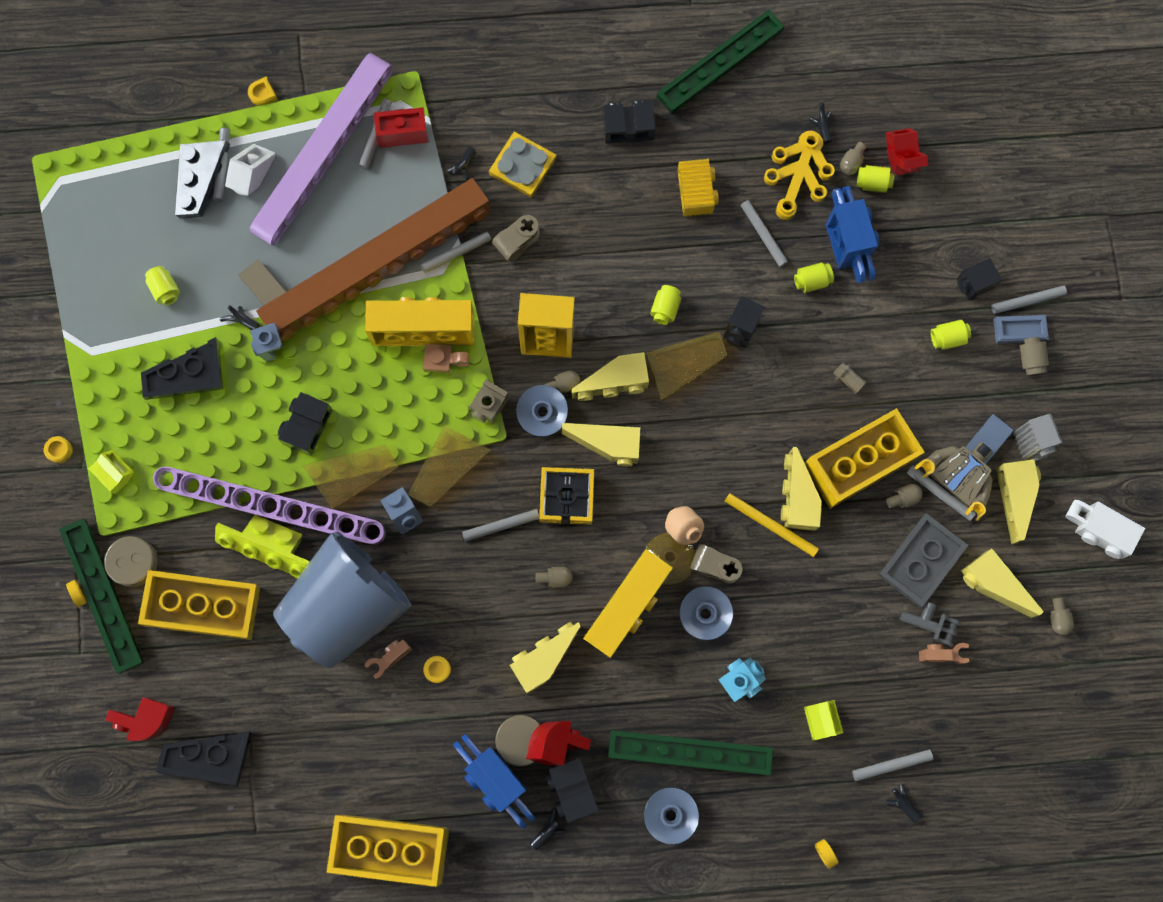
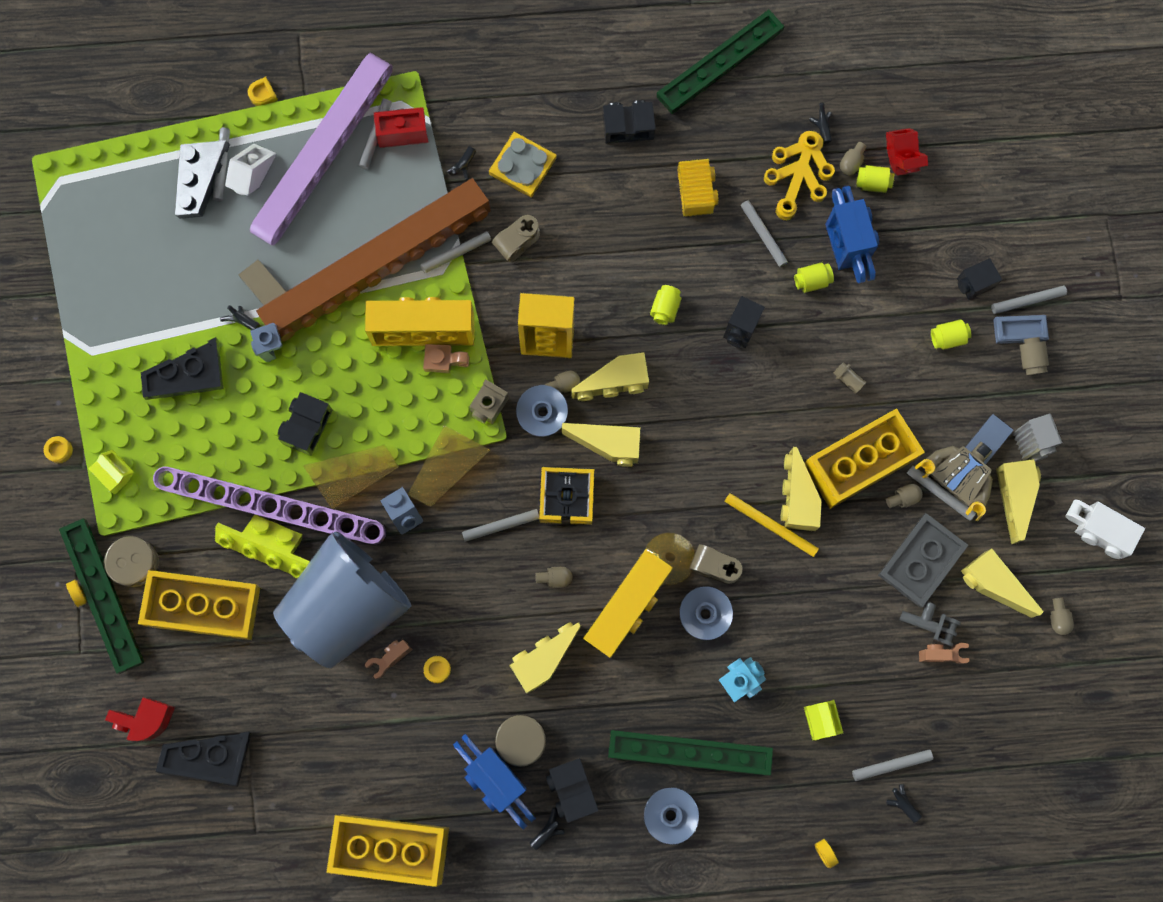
(162, 285): neon yellow brick -> none
(551, 741): red brick -> none
(683, 362): clear yellow wing -> none
(684, 525): light nougat head -> none

